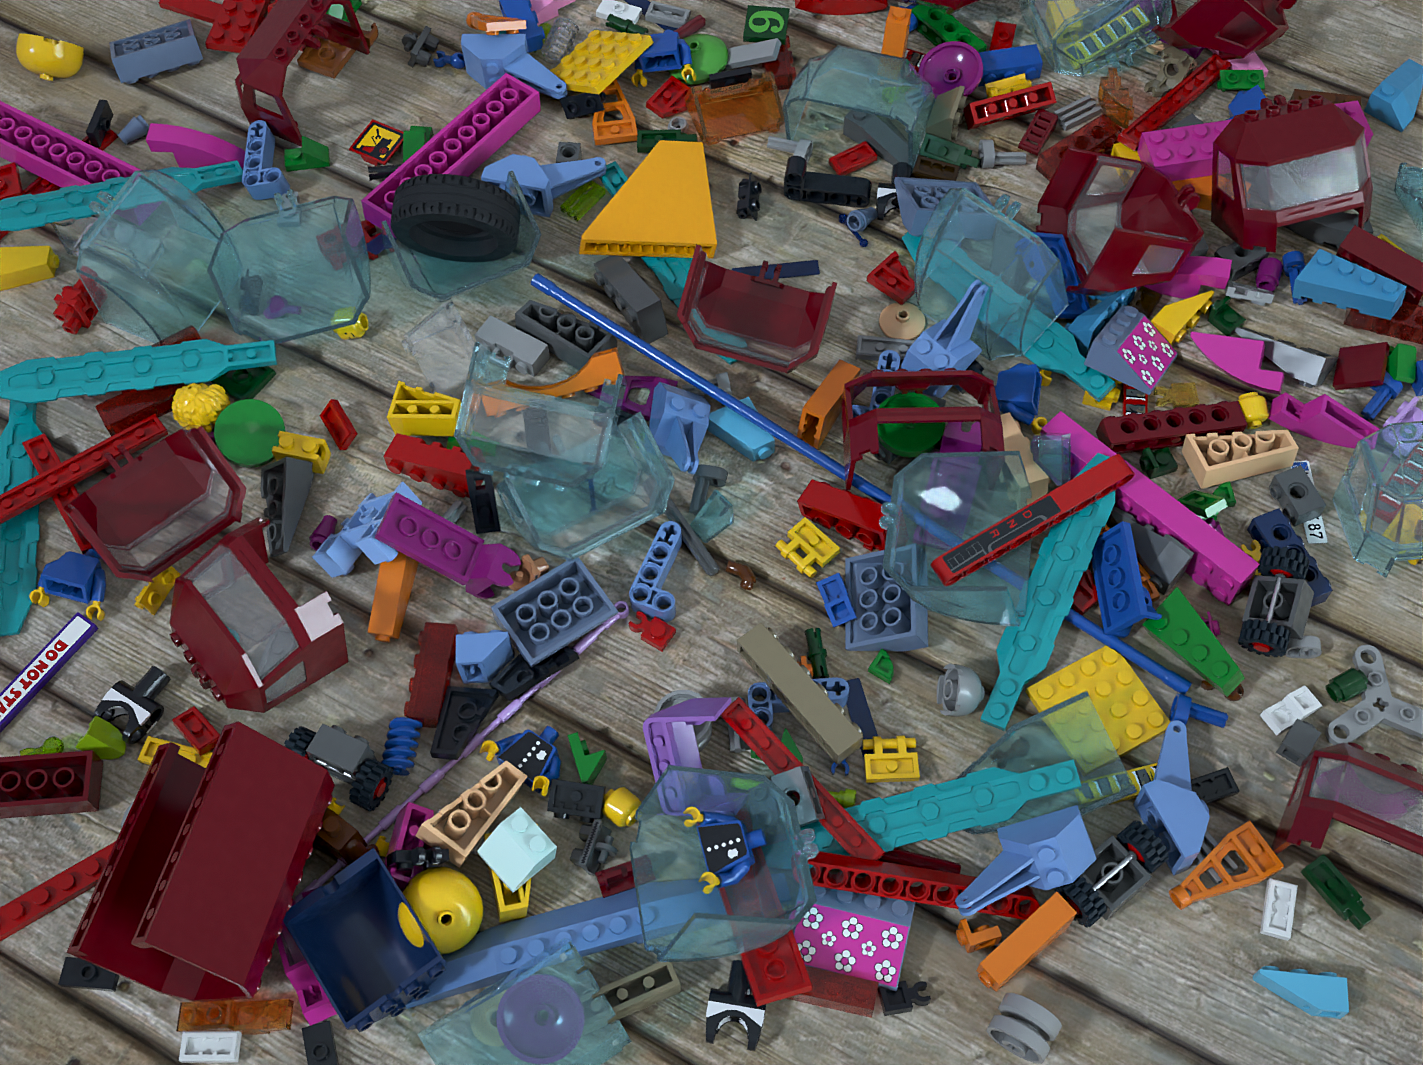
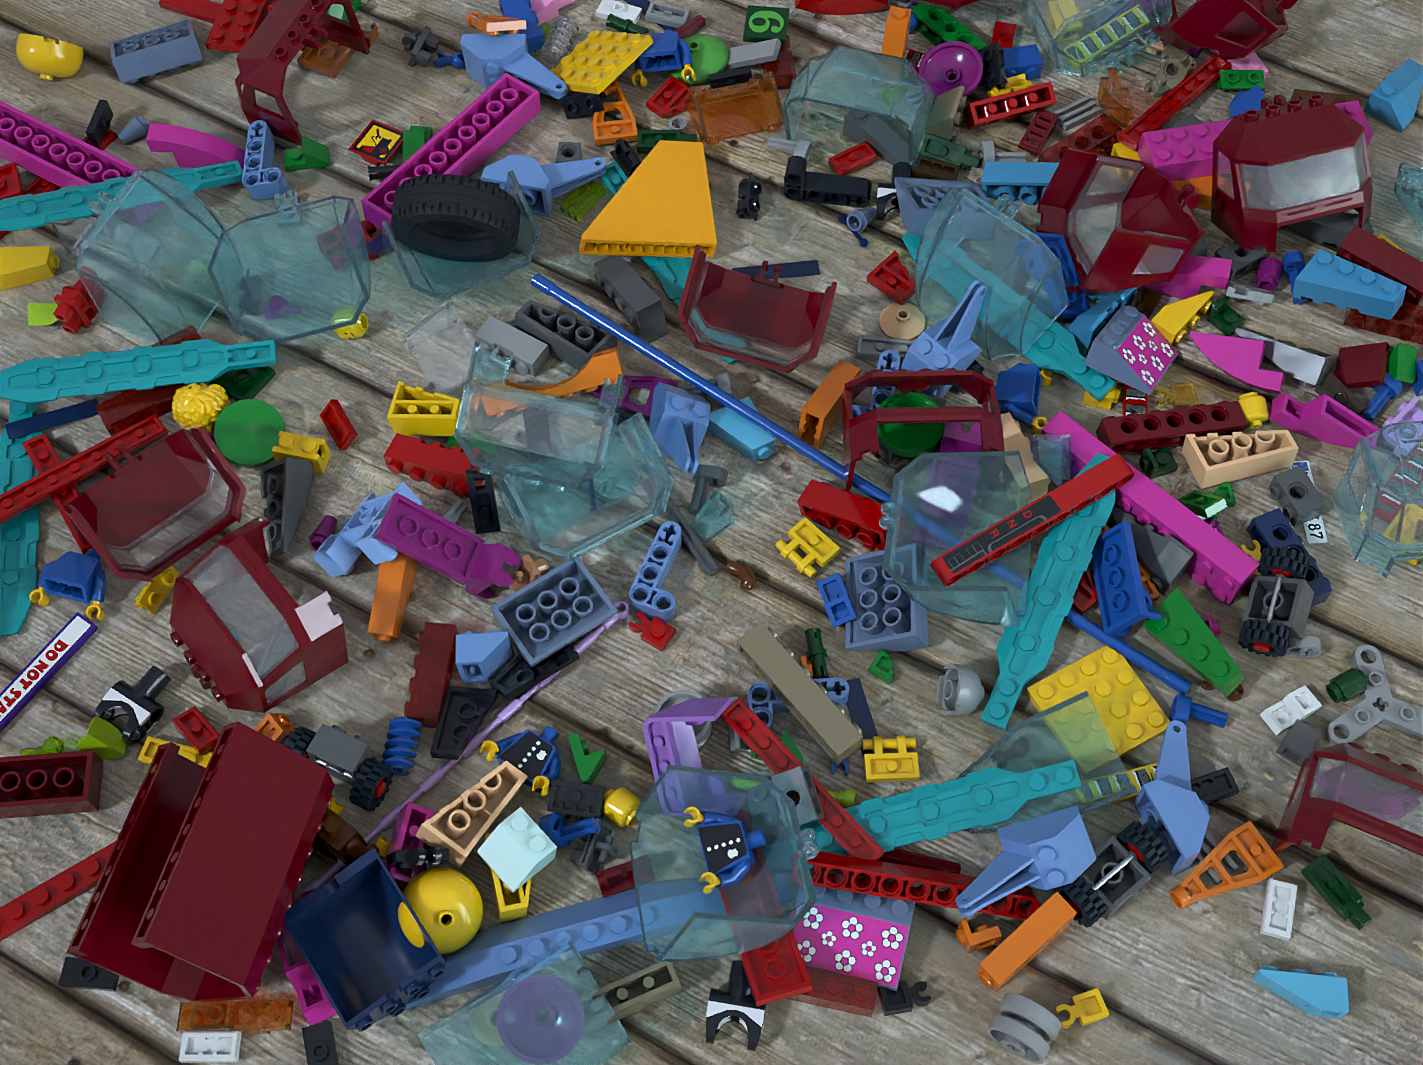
(41, 314): none -> lime brick
(51, 419): none -> dark blue sticker
(275, 726): none -> orange bracket
(563, 834): none -> blue piece
(625, 157): none -> black hinge
(993, 61): none -> black hinge
(1017, 179): none -> dark azure wedge
(1086, 1007): none -> yellow plate
(1339, 392): none -> dark brown plate

